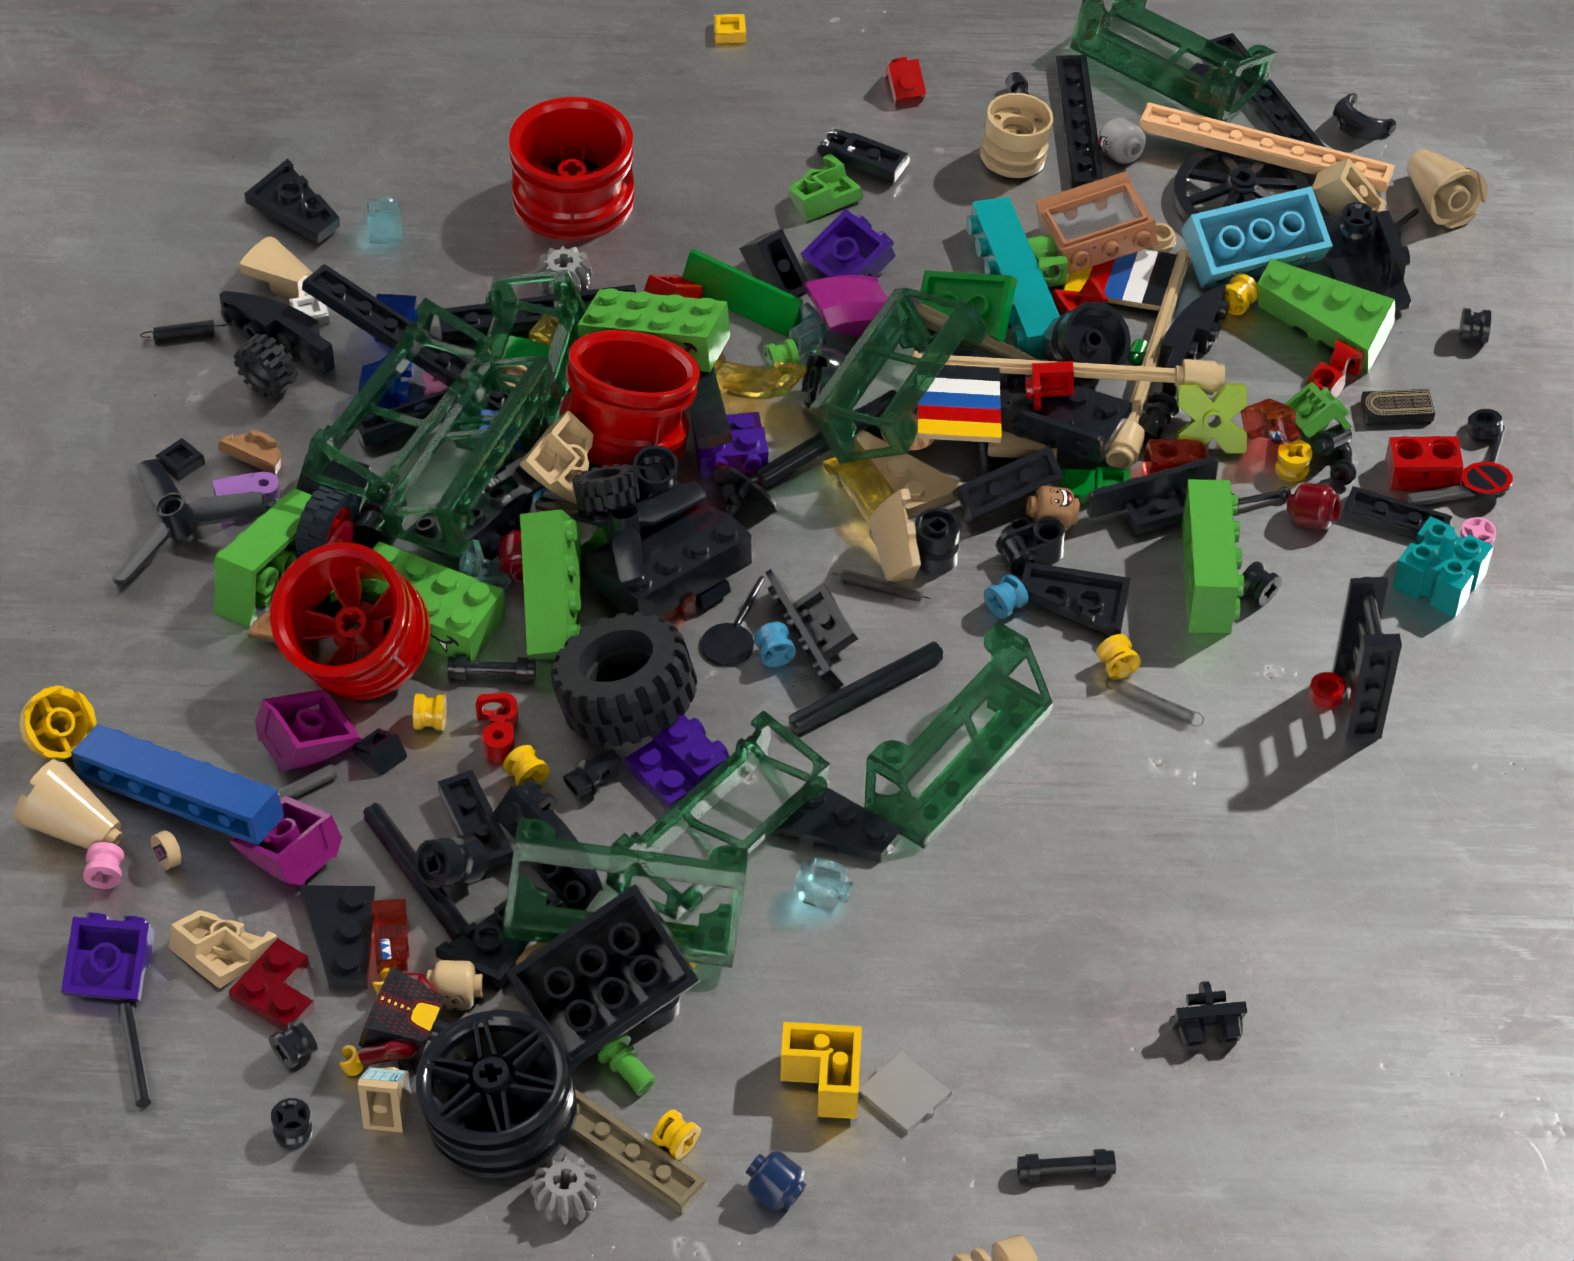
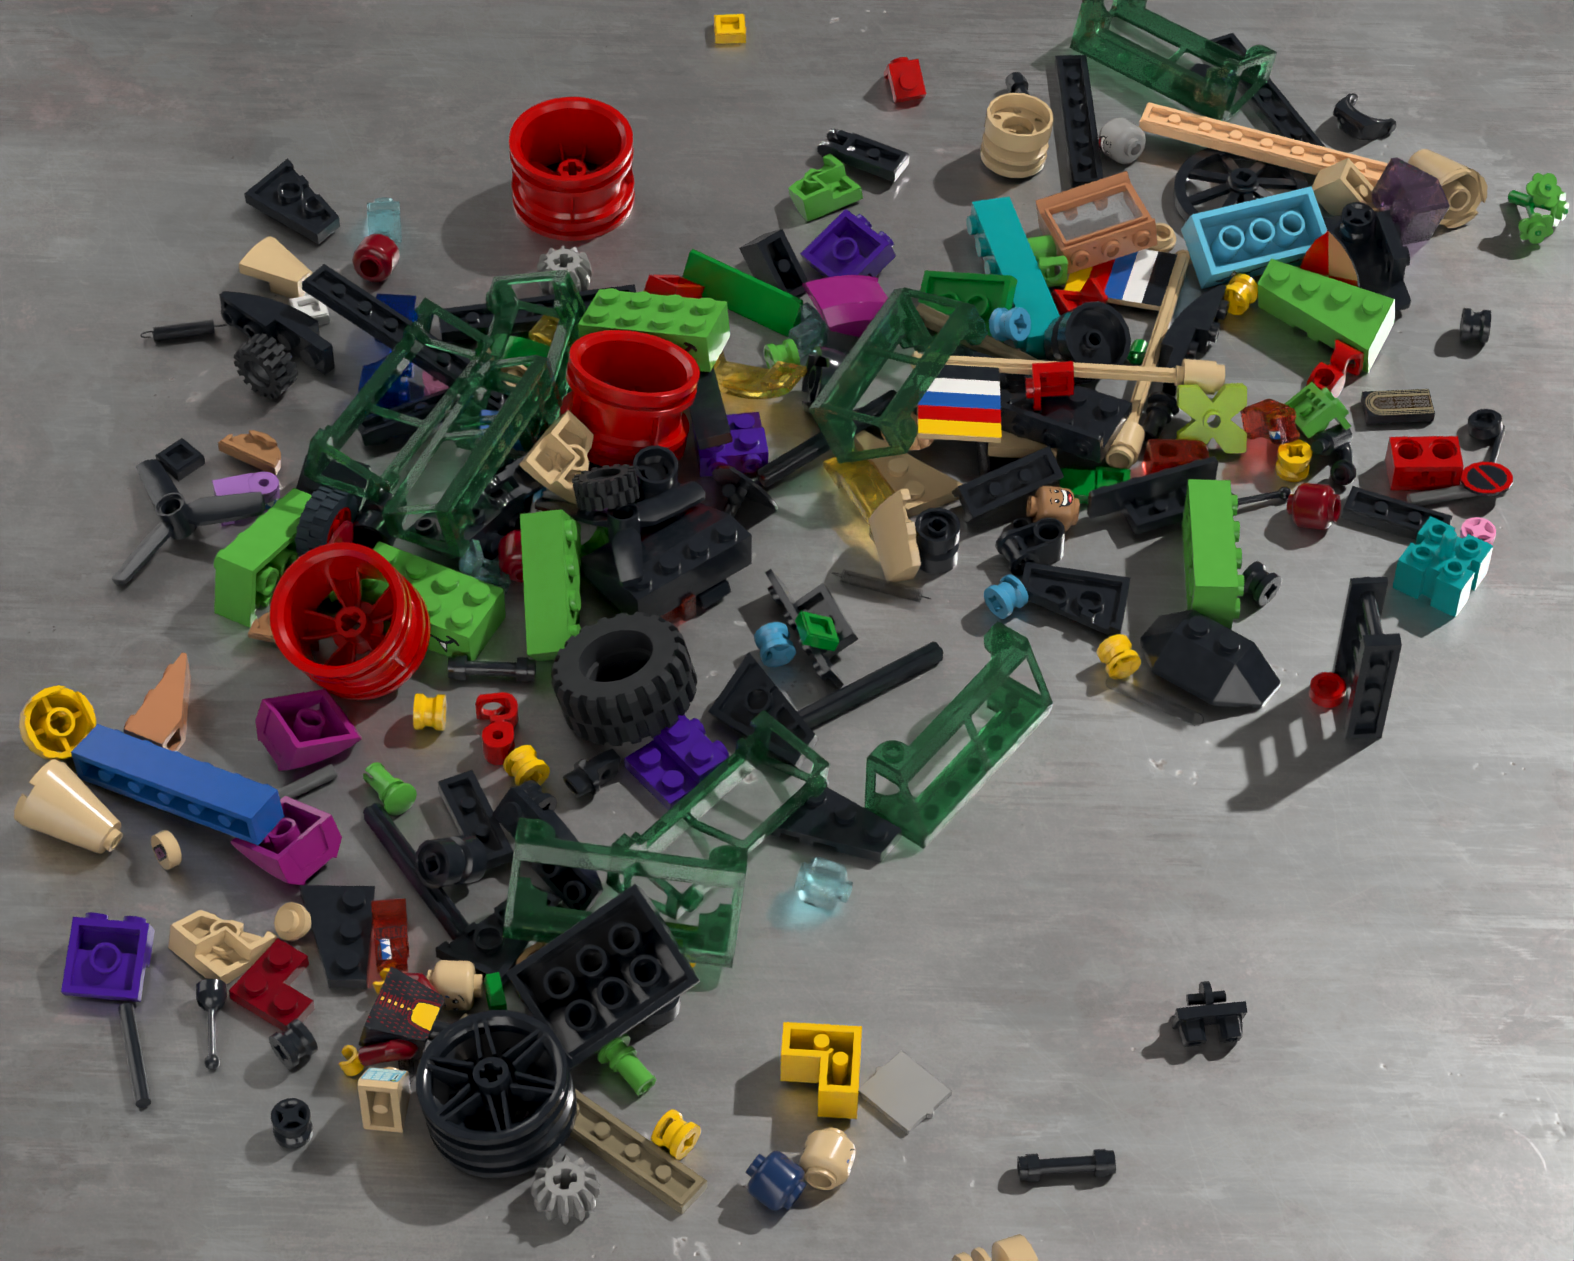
(103, 865): bright pink wheel -> none
(164, 709): none -> nougat slope
(211, 996): none -> black hinge
(292, 921): none -> tan plate
(376, 258): none -> dark red head
(380, 751): black slope -> none
(392, 791): none -> bright green pin
(494, 992): none -> green tile
(728, 642): black piece -> none
(749, 694): none -> black wing
(817, 631): none -> green tile
(827, 1158): none -> tan head
(1010, 324): none -> dark azure wheel
(1209, 660): none -> black wedge
(1331, 259): none -> shield
(1412, 198): none -> clear purple slope
(1543, 194): none -> bright green plant

